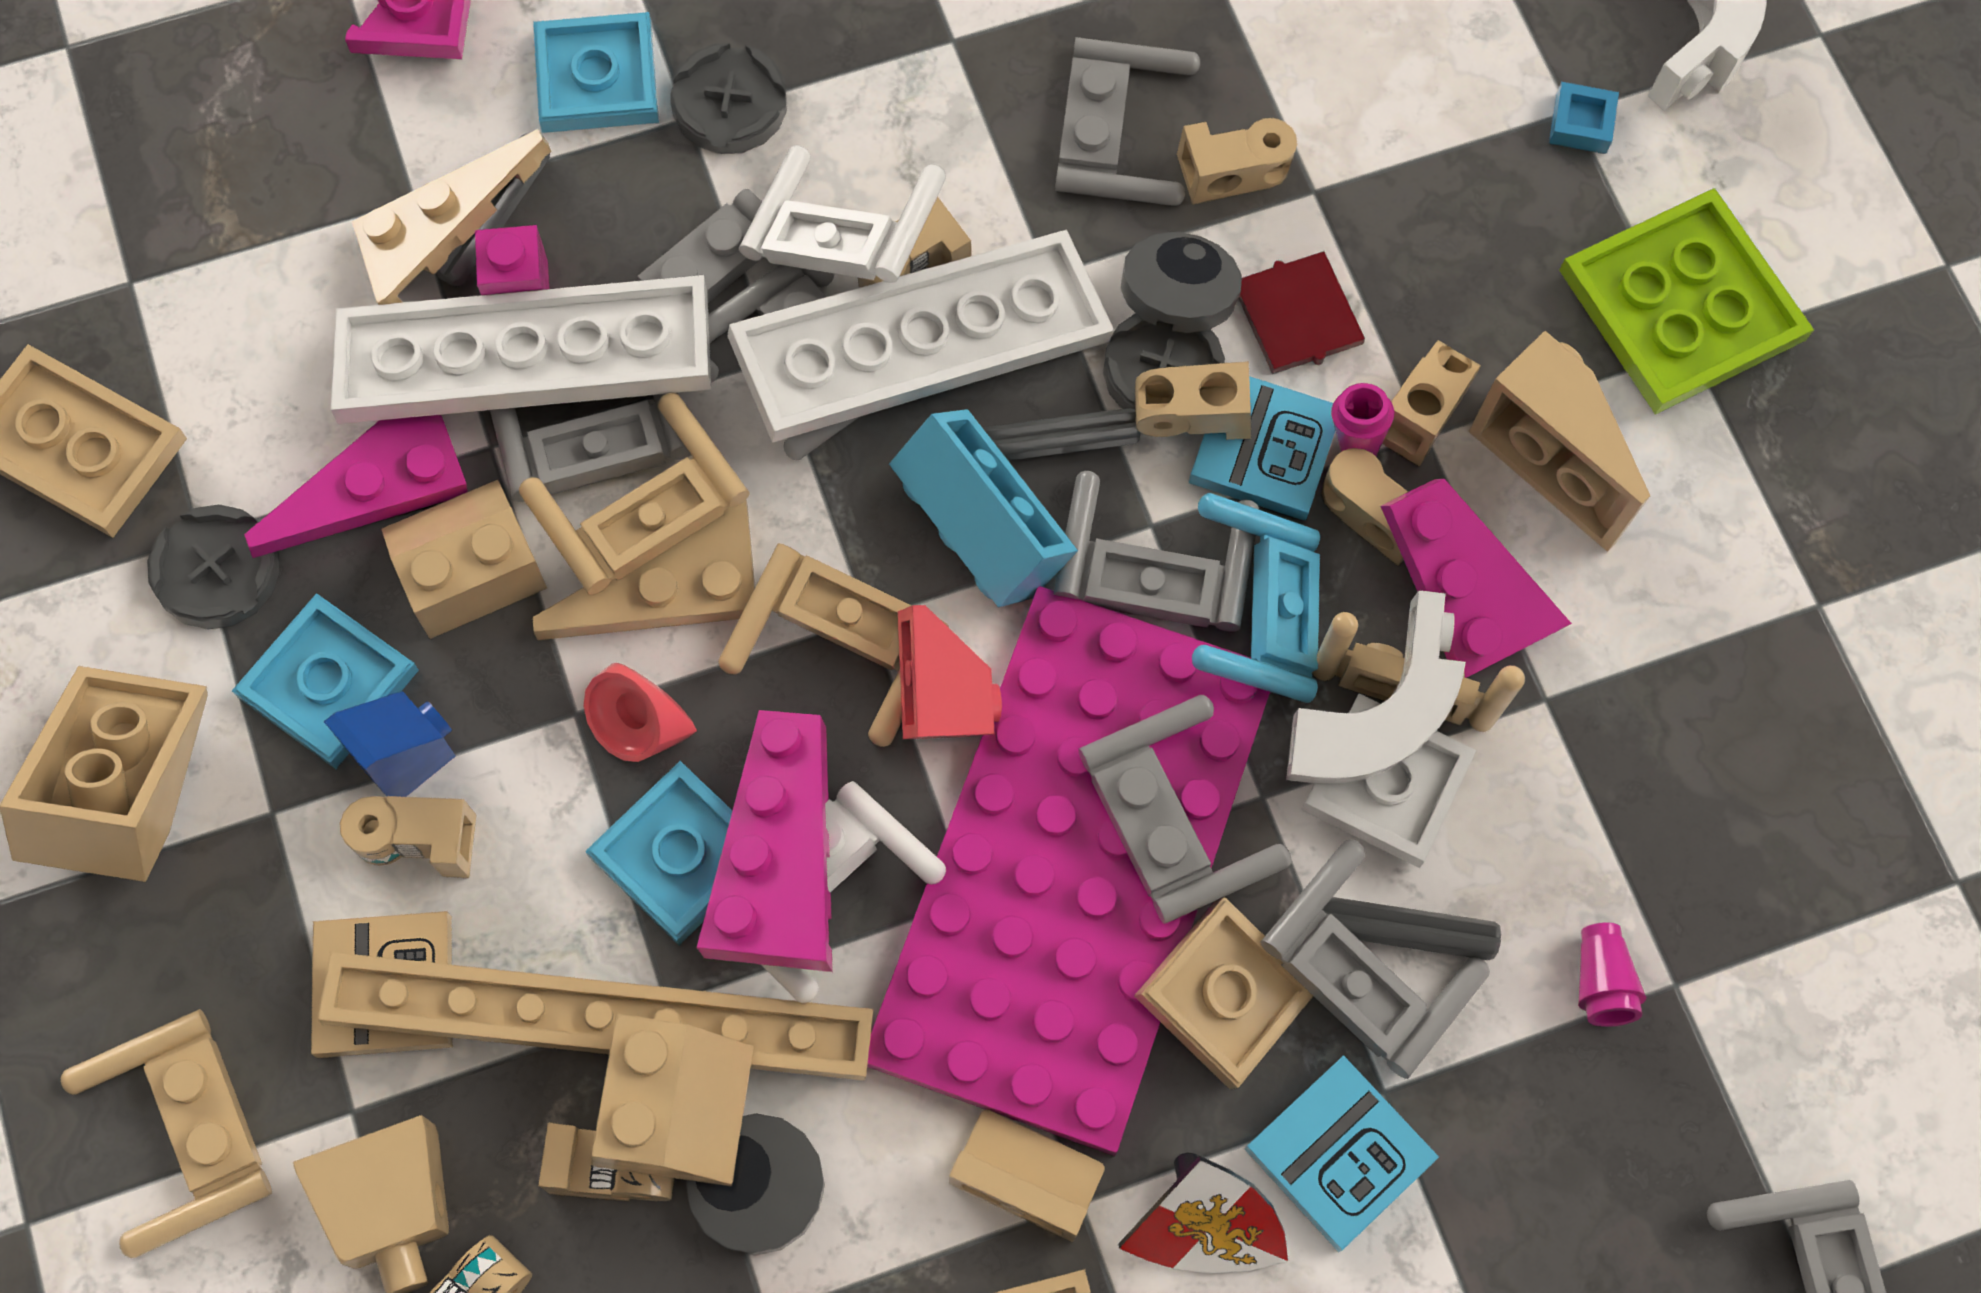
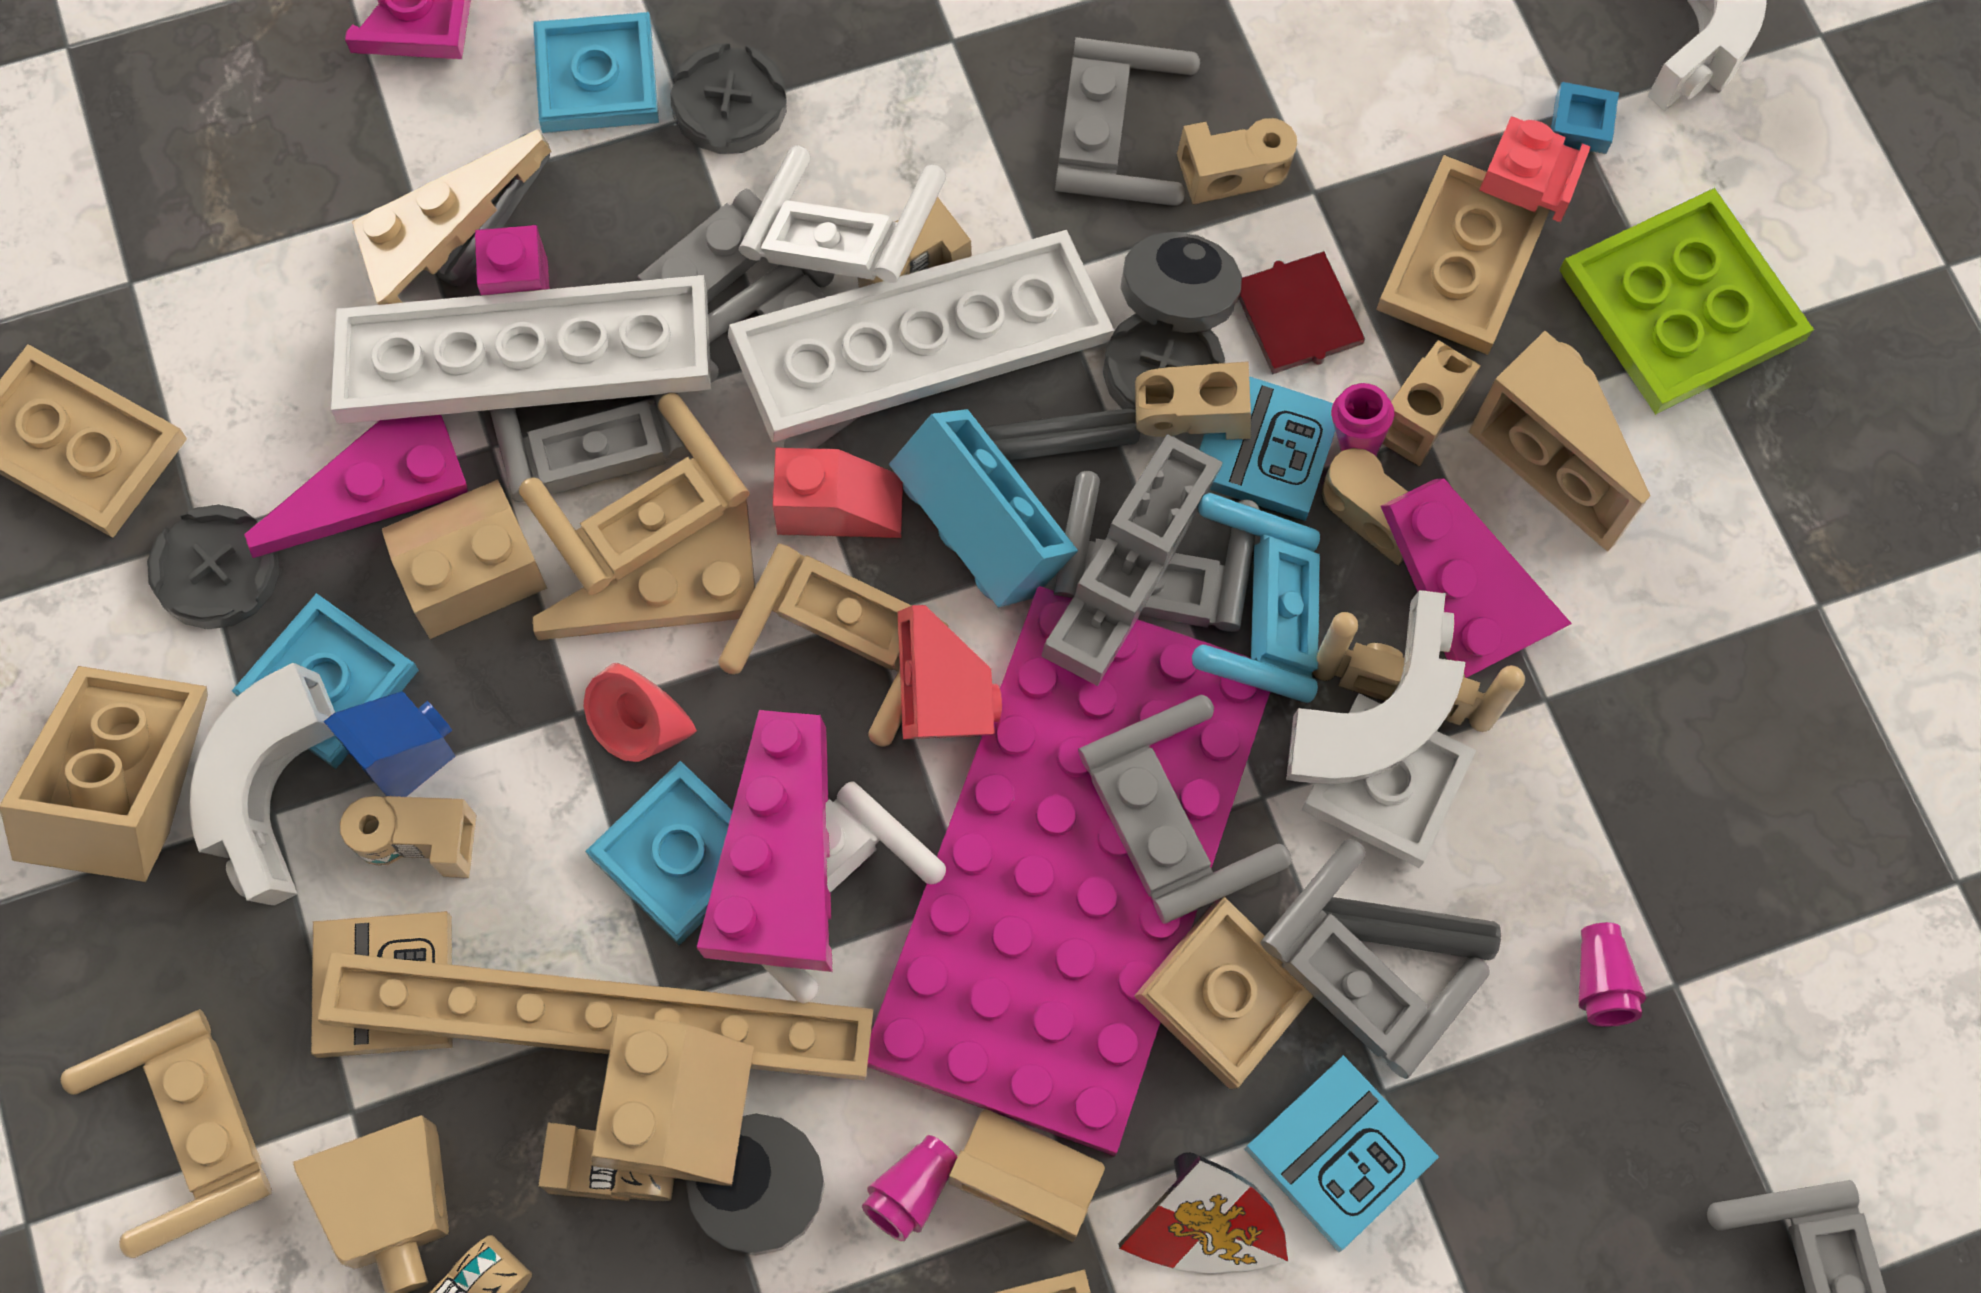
(239, 771): none -> white arch
(834, 495): none -> coral slope
(910, 1188): none -> dark pink cone
(1131, 559): none -> light grey slope
(1461, 259): none -> tan plate
(1534, 168): none -> coral plate

